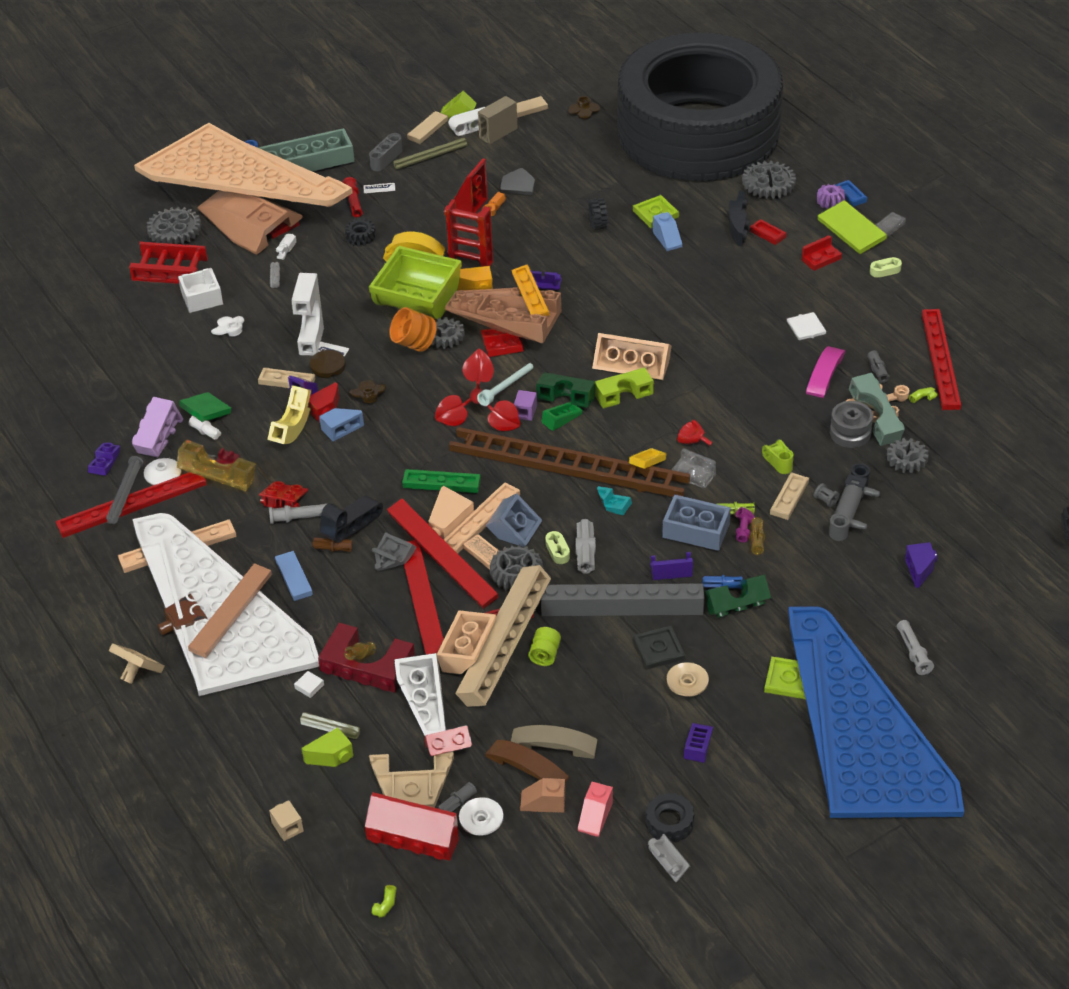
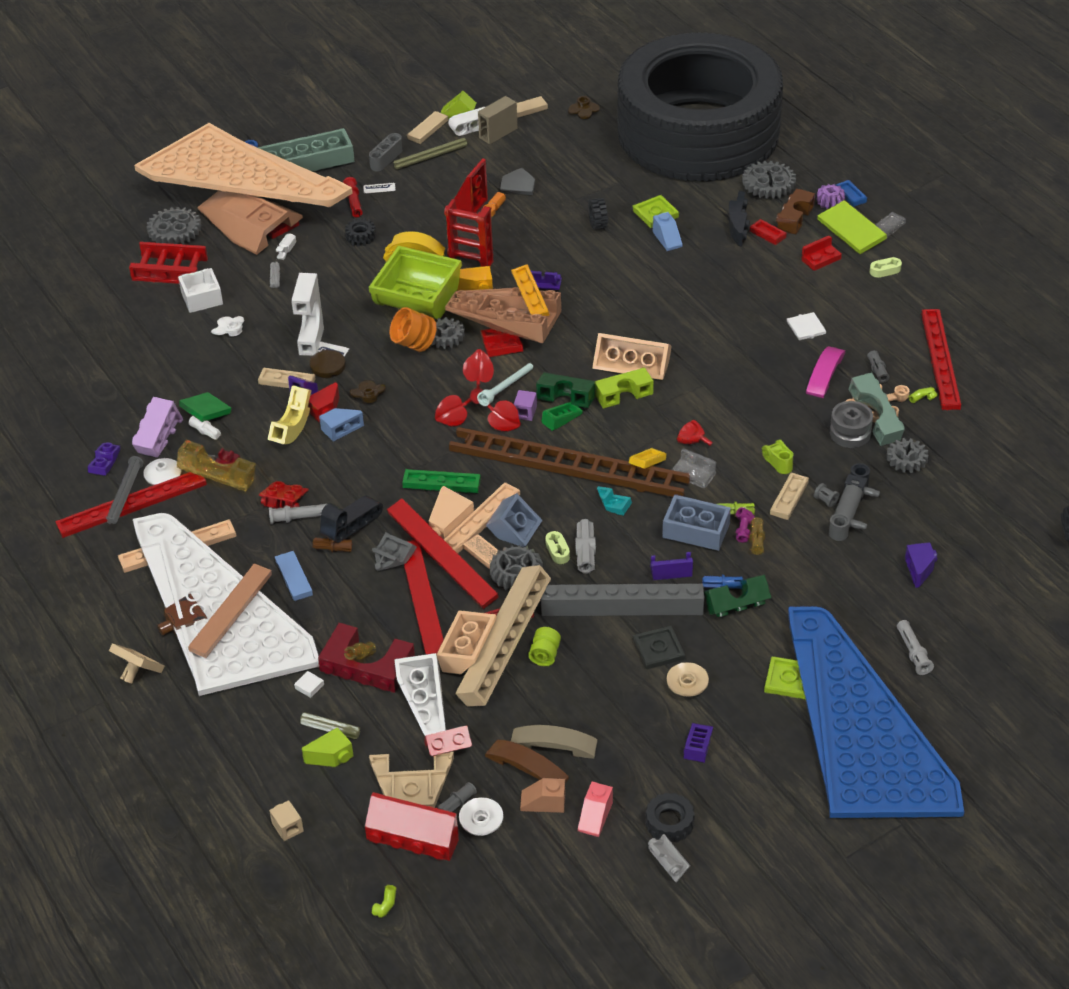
(792, 213): none -> reddish brown arch

